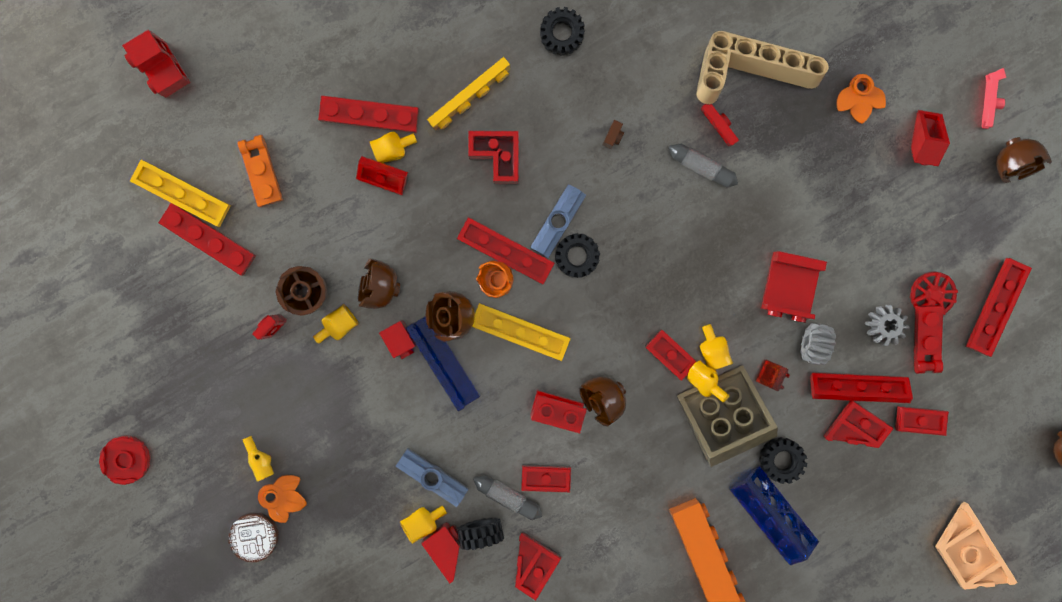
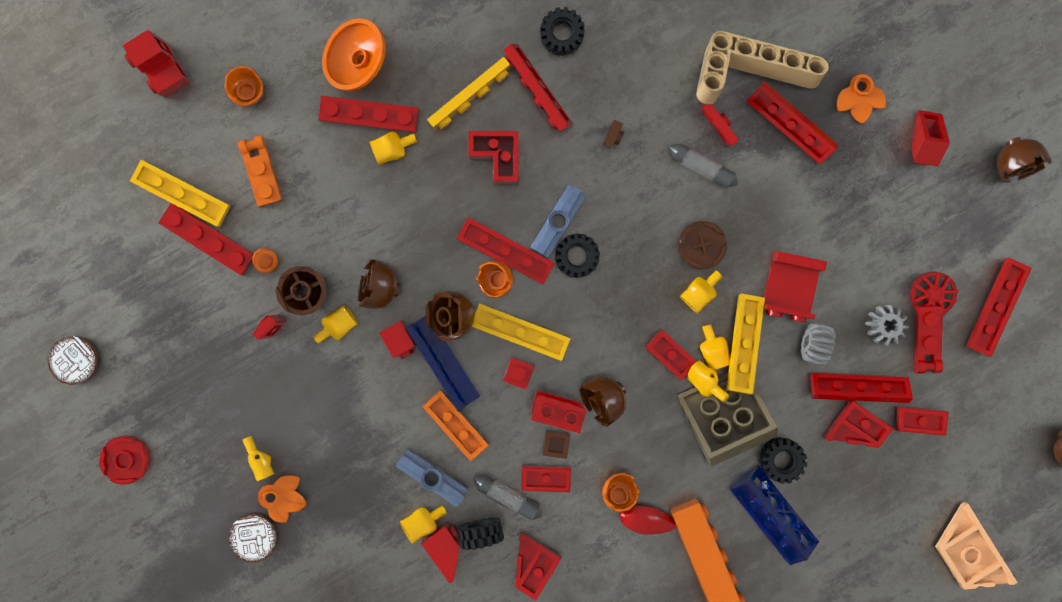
(73, 360): none -> tile
(243, 86): none -> orange hair
(264, 260): none -> orange tile
(353, 54): none -> orange dish
(381, 175): red plate -> none
(455, 425): none -> orange plate
(518, 372): none -> red brick
(532, 80): none -> red plate
(556, 444): none -> reddish brown plate
(620, 492): none -> orange hair
(647, 520): none -> red arm
(701, 292): none -> yellow piece
(702, 245): none -> reddish brown tile
(745, 344): none -> yellow plate
(772, 375): clear red tile -> none
(792, 123): none -> red plate
(991, 101): coral piece -> none

